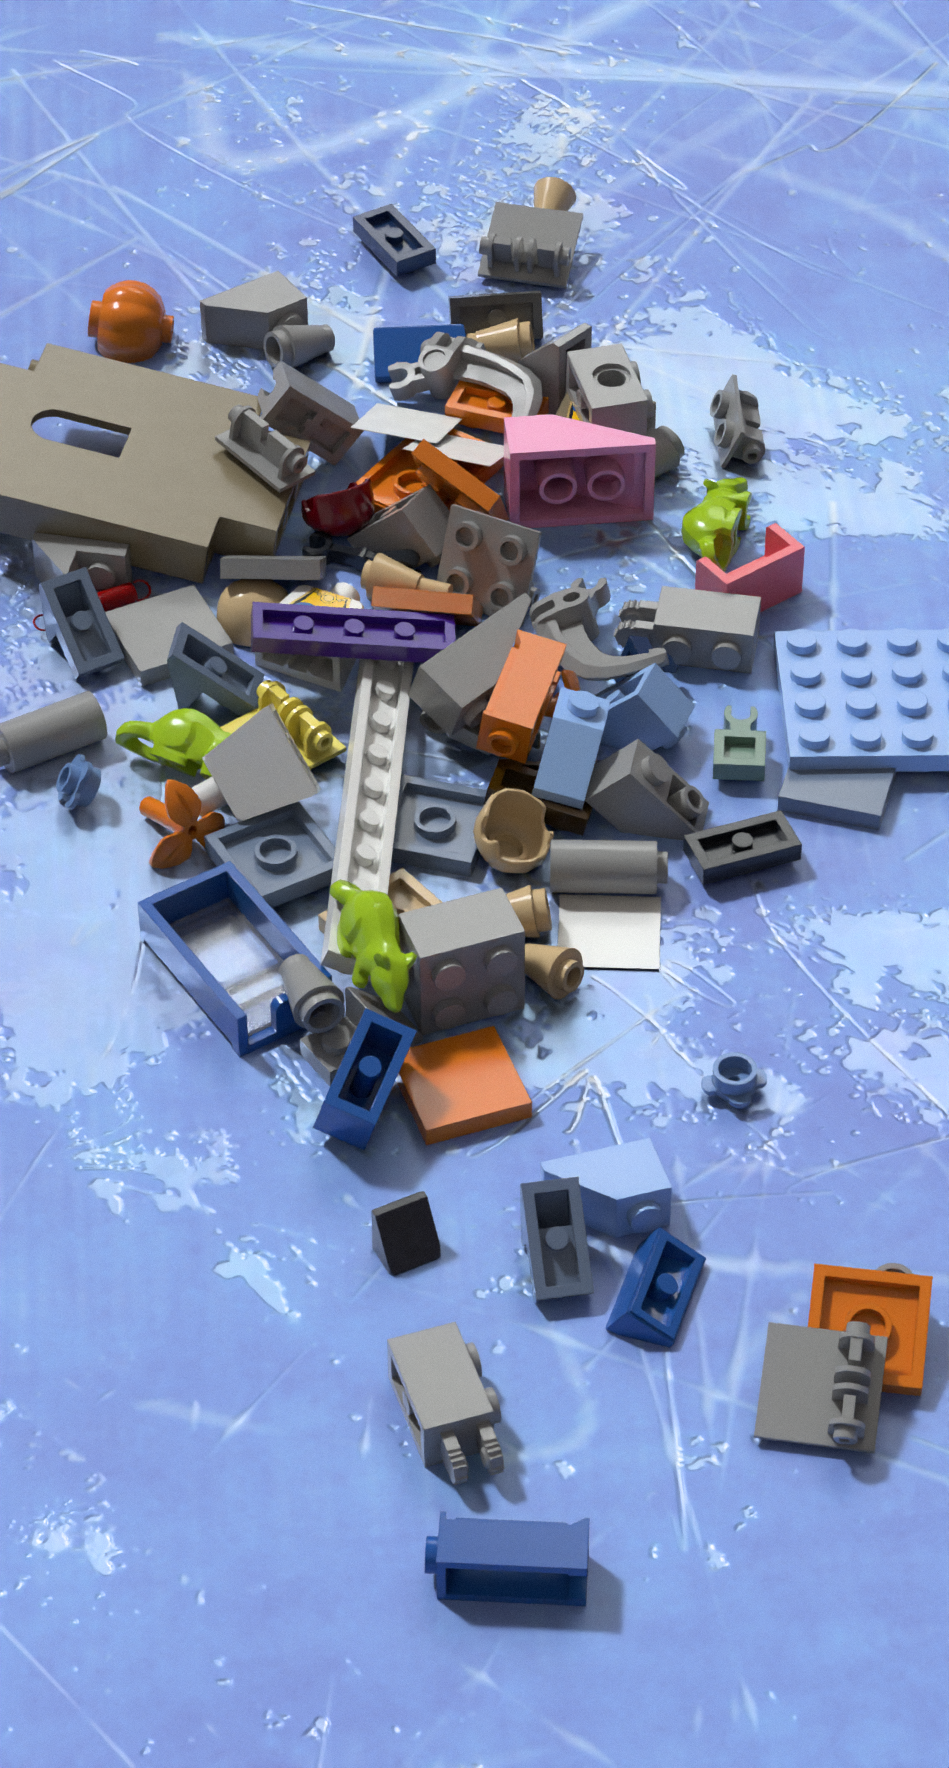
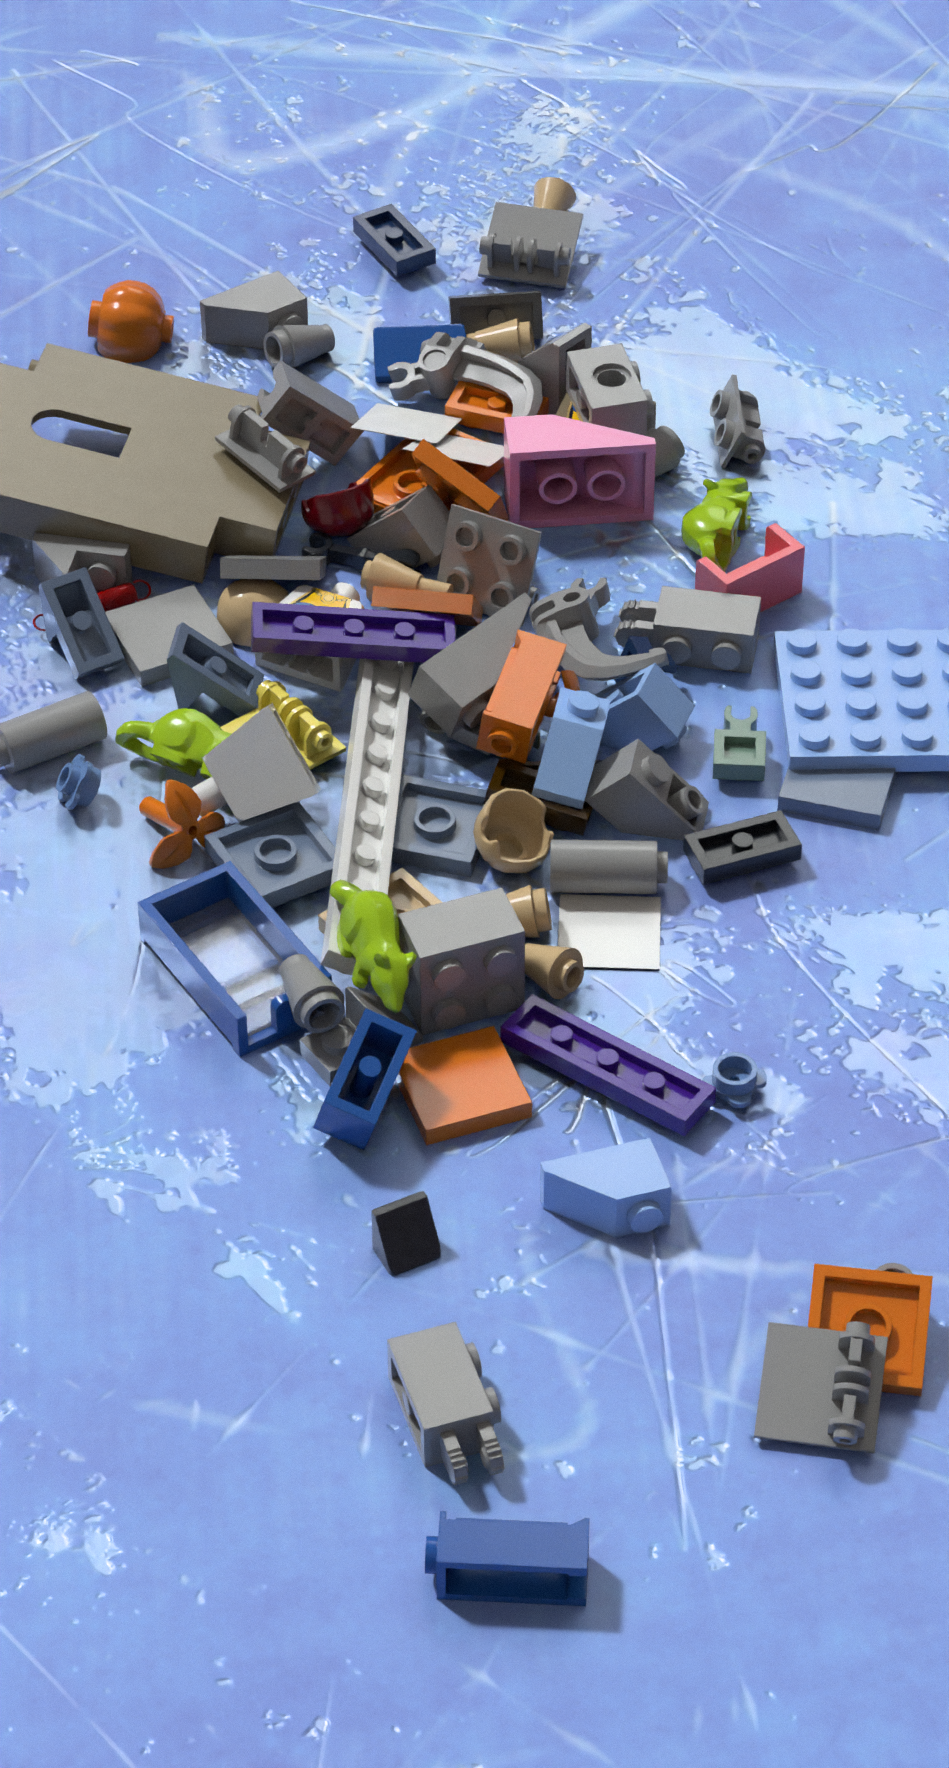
(555, 1238): sand blue slope -> none
(608, 1065): none -> dark purple plate
(656, 1290): blue slope -> none

